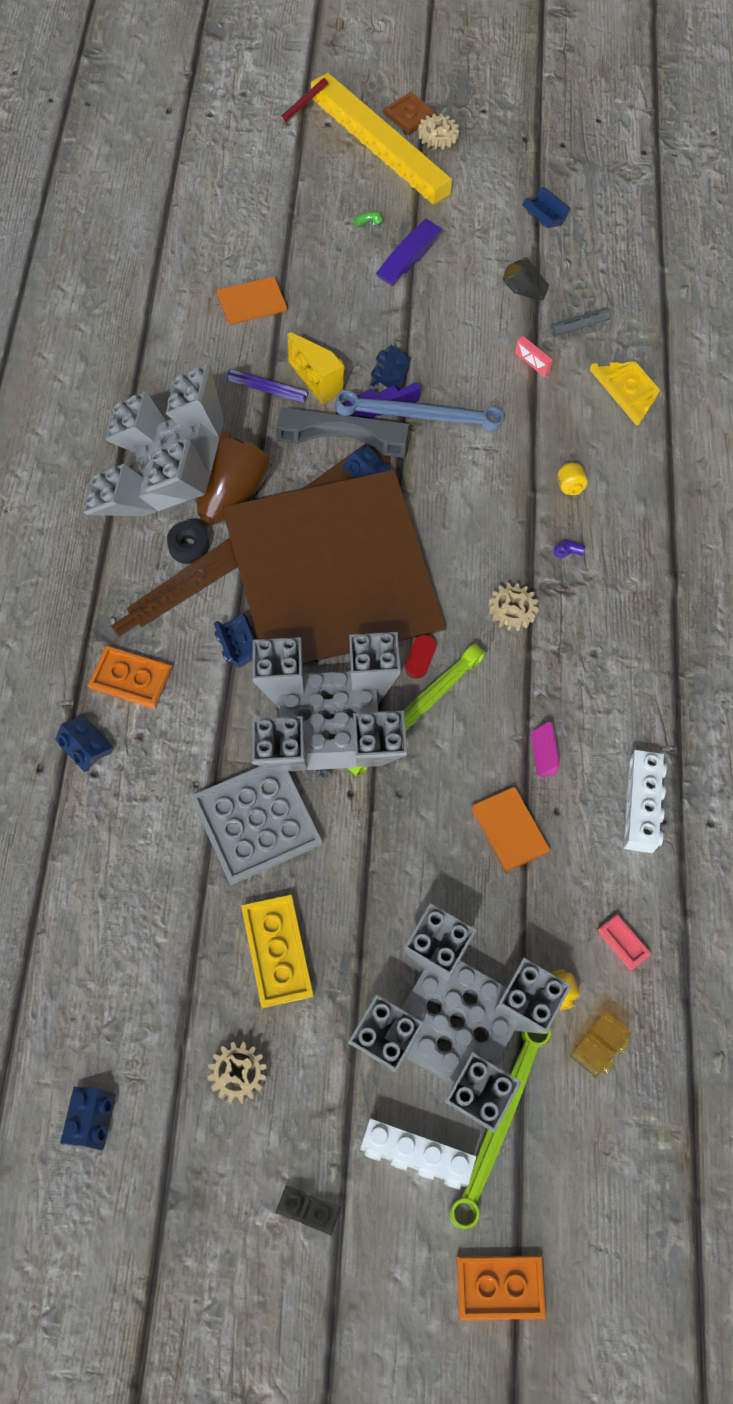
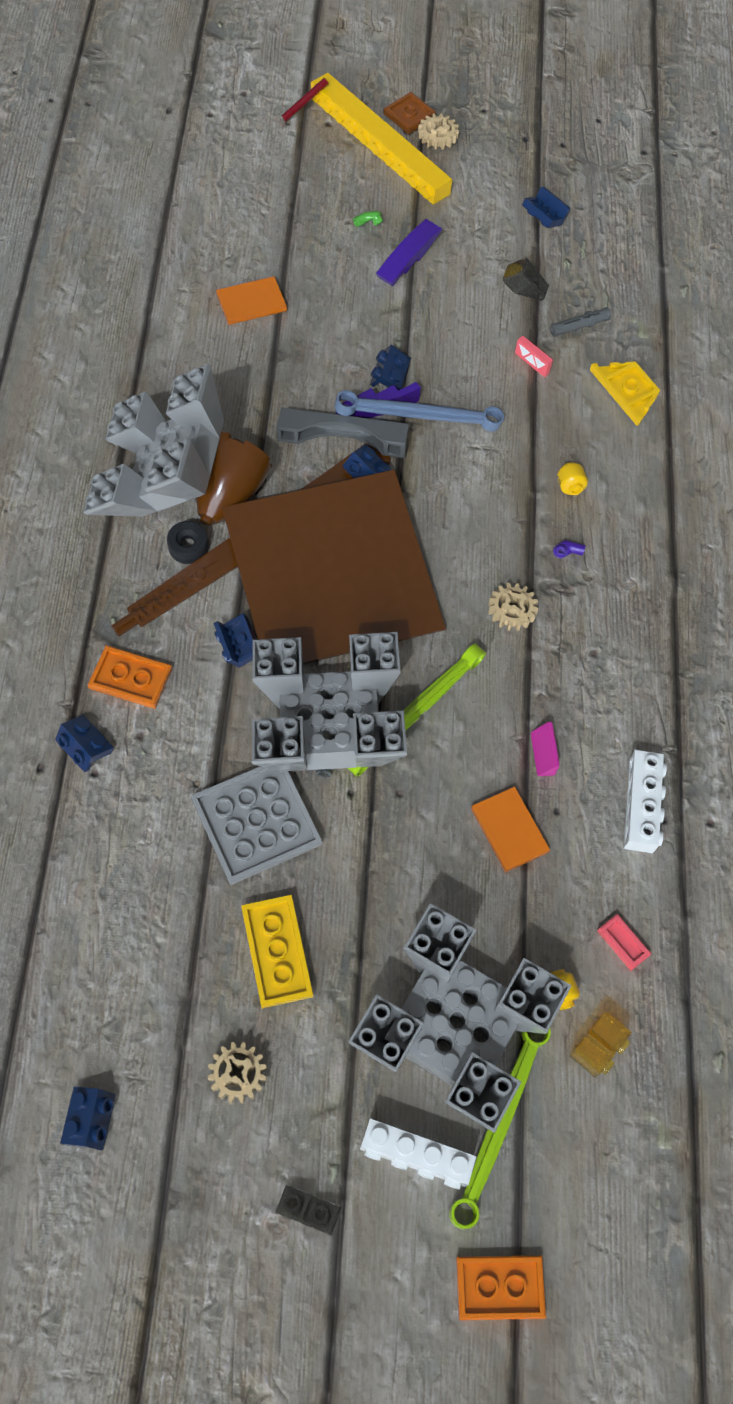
(267, 385): dark purple axle -> none
(316, 367): yellow slope -> none
(420, 656): red tile -> none

